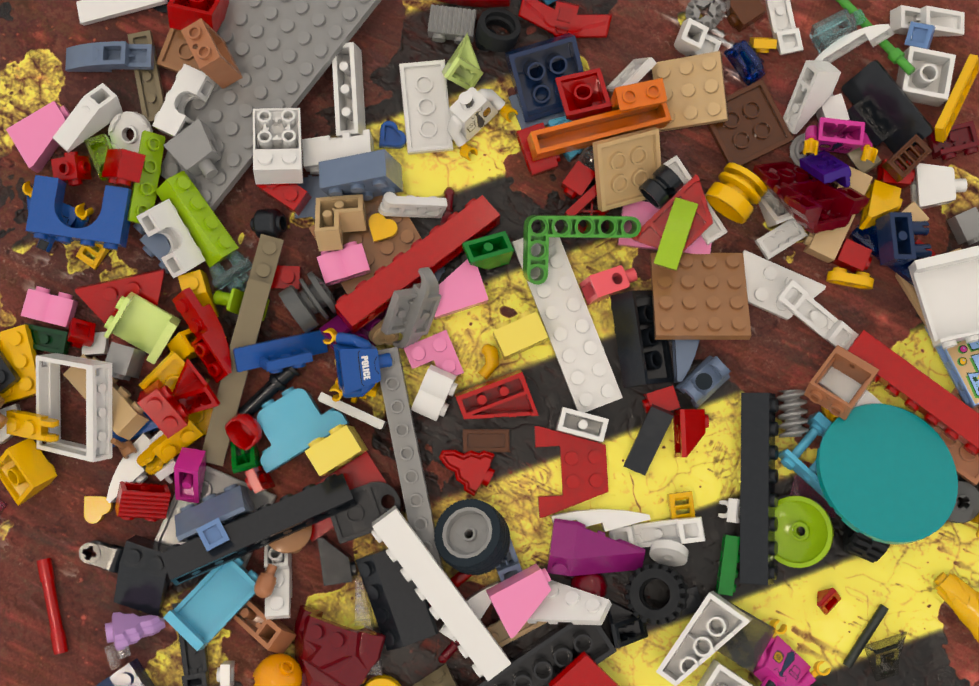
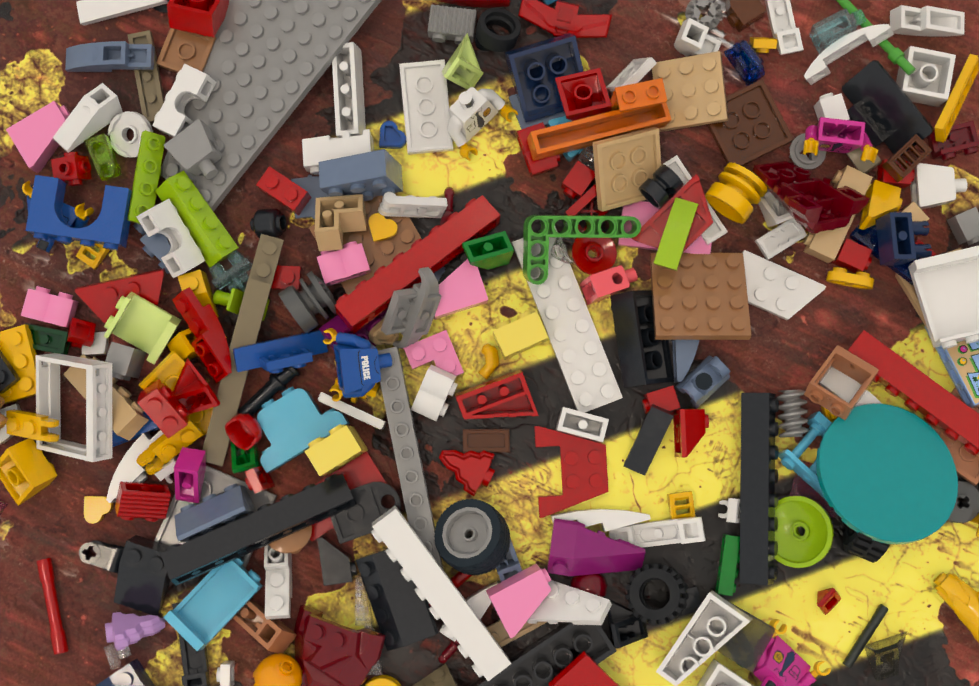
(123, 167): red brick -> none
(125, 447): medium nougat hand -> none
(212, 53): nougat window -> none
(212, 534): medium blue plate -> none
(266, 582): nougat cylinder -> none
(277, 146): white slope -> none
(559, 249): none -> clear piece
(604, 251): none -> red dish
(669, 553): white piece -> none
(811, 91): white slope -> none
(815, 316): white slope -> none
(827, 168): dark purple bracket -> none
(919, 35): medium blue plate -> none

